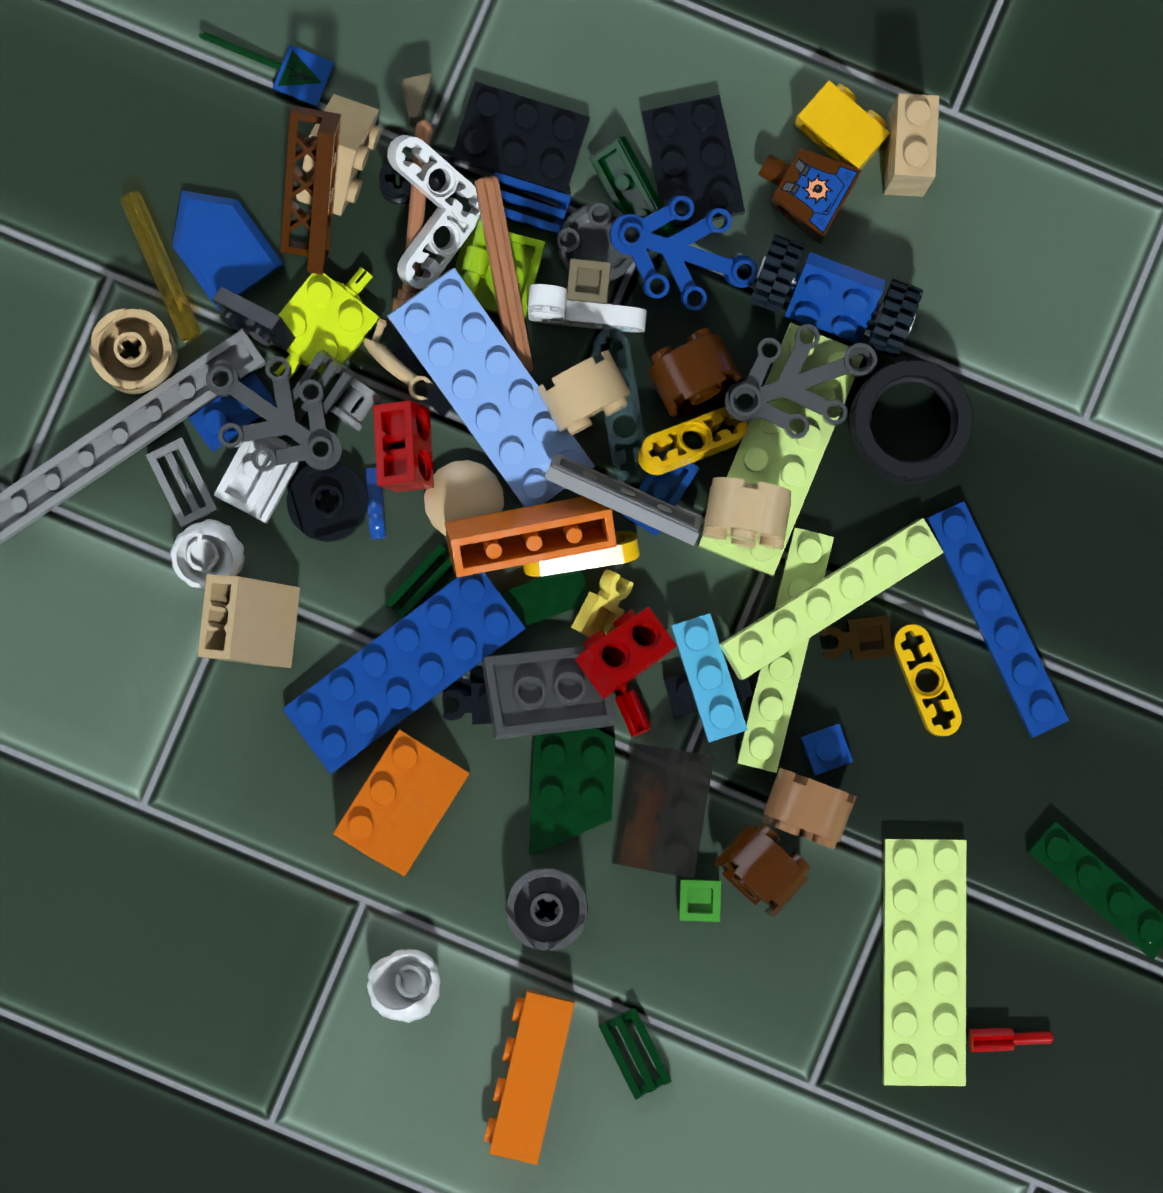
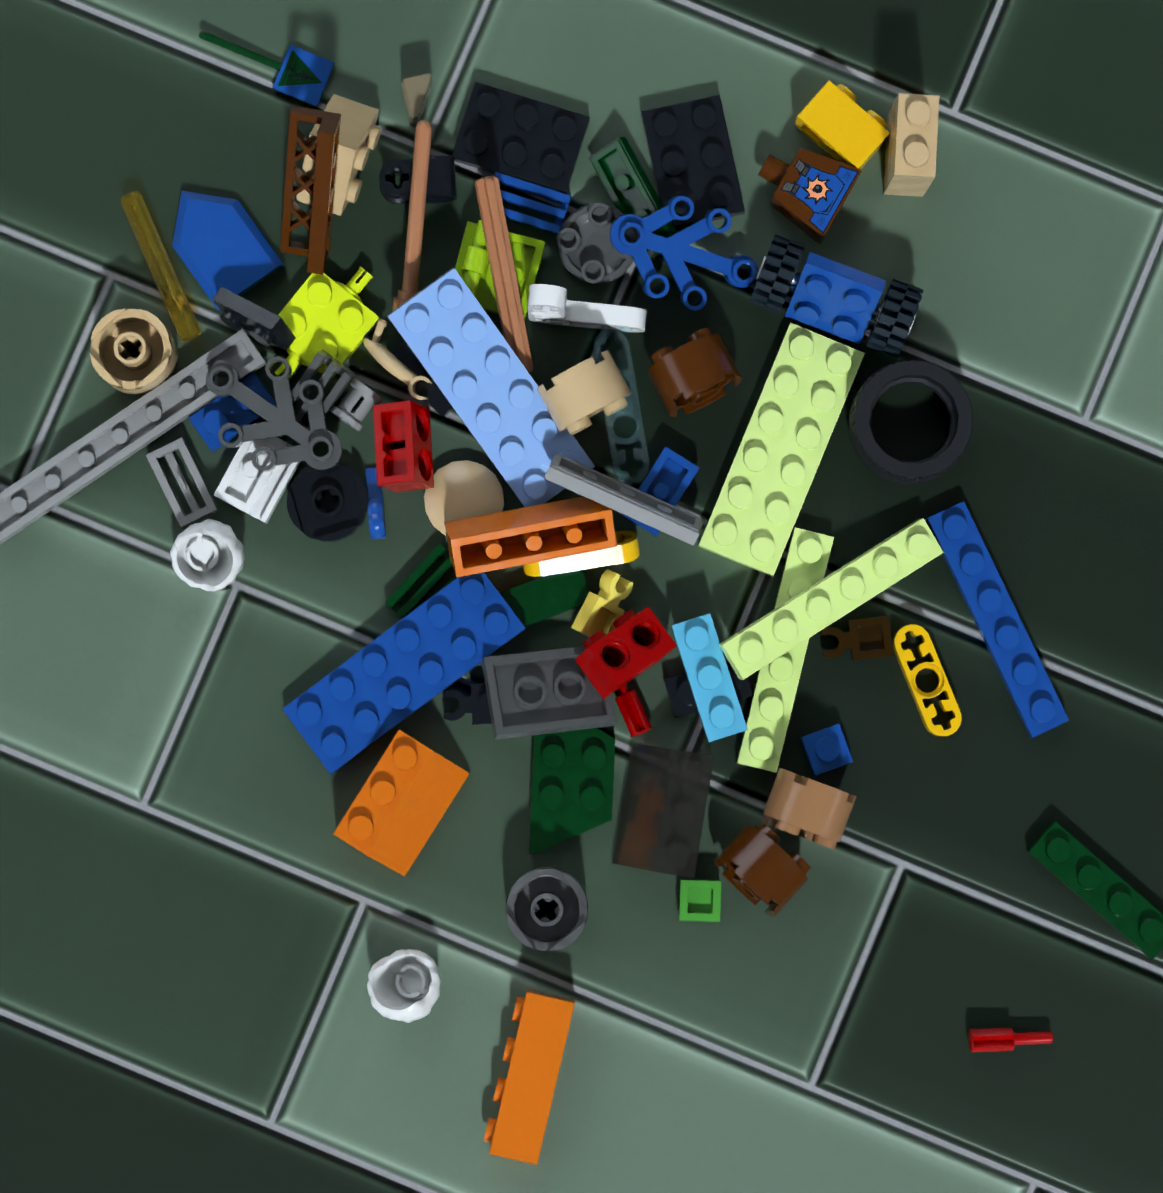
(248, 621): tan brick -> none
(447, 214): white beam -> none
(589, 281): dark tan plate -> none
(650, 1084): dark green tile -> none
(683, 455): yellow beam -> none
(747, 513): tan brick -> none
(793, 384): dark grey plant -> none
(924, 962): yellowish green plate -> none

